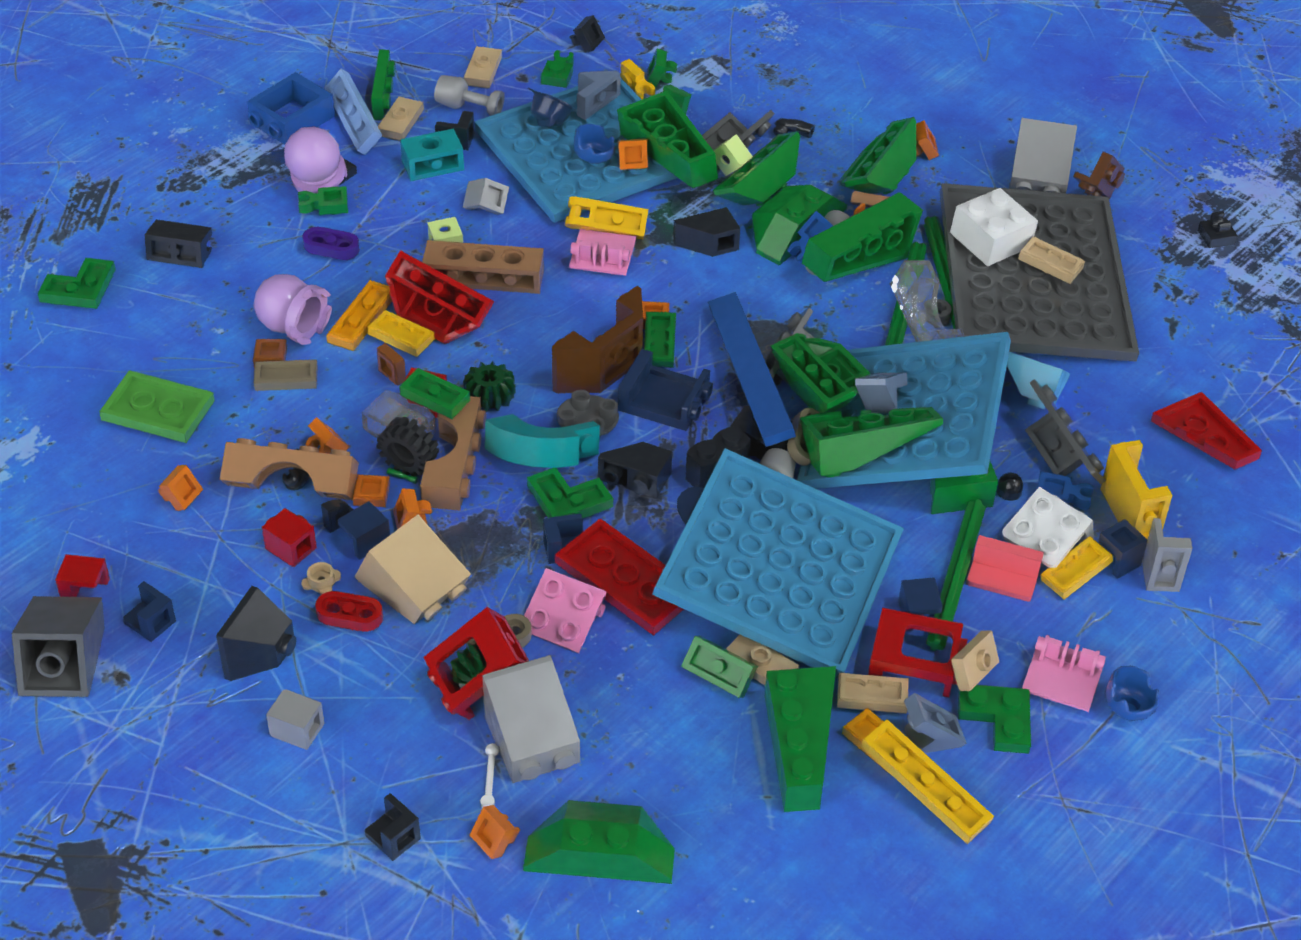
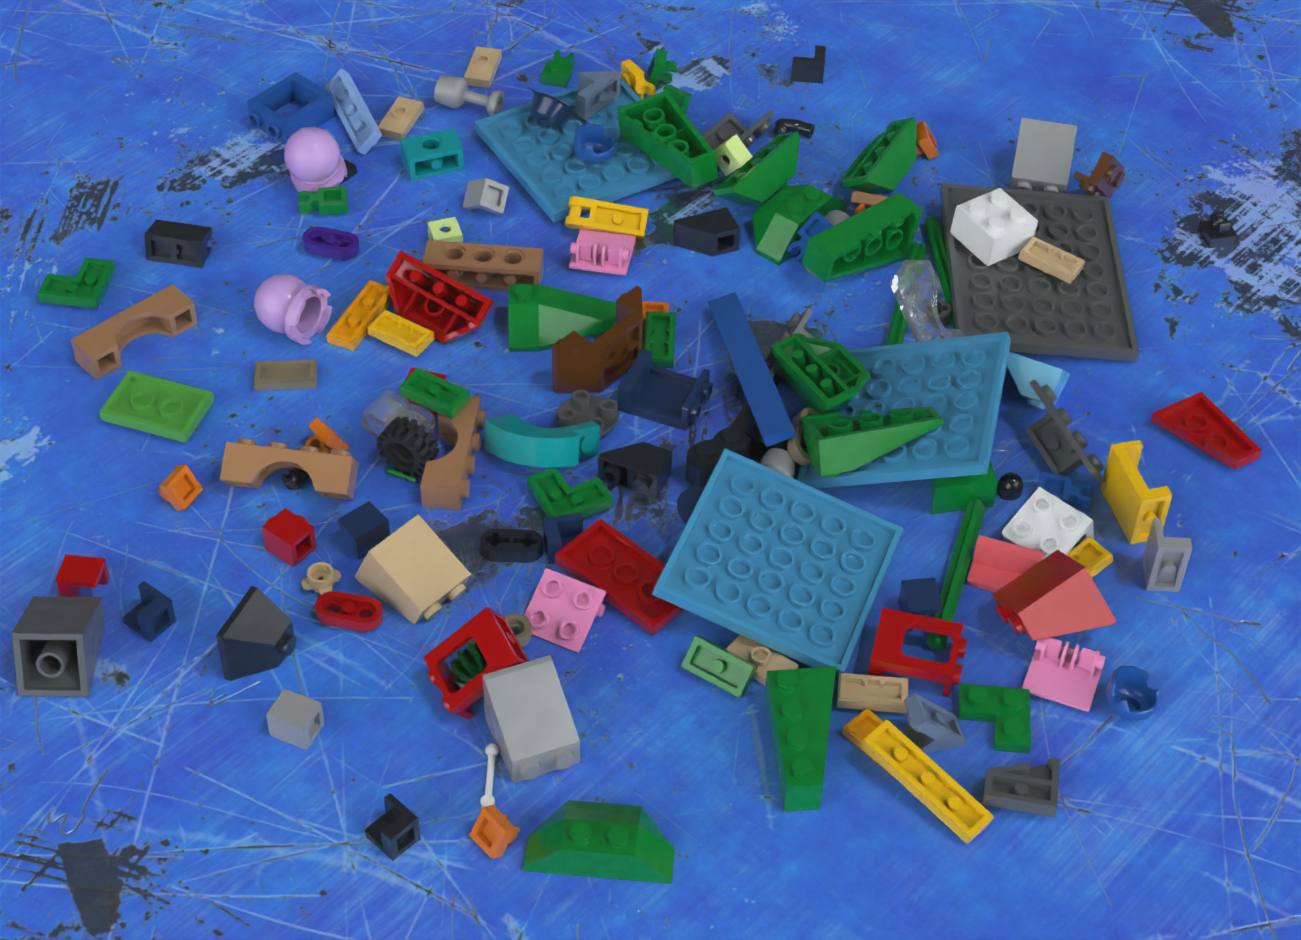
(163, 313): none -> medium nougat arch
(270, 350): dark orange tile -> none
(332, 511): black tile -> none
(372, 489): orange tile -> none
(382, 84): green plate -> none
(391, 364): dark orange tile -> none
(408, 507): orange tile -> none
(463, 129): black panel -> none
(492, 384): dark green gear -> none
(511, 545): none -> black beam
(546, 314): none -> green wedge
(587, 34): black tile -> none
(632, 154): orange tile -> none
(809, 69): none -> pearl dark grey panel
(880, 391): sand blue slope -> none
(975, 660): tan plate -> none
(1023, 788): none -> dark grey wing
(1052, 600): none -> slope
(1126, 545): dark blue panel -> none

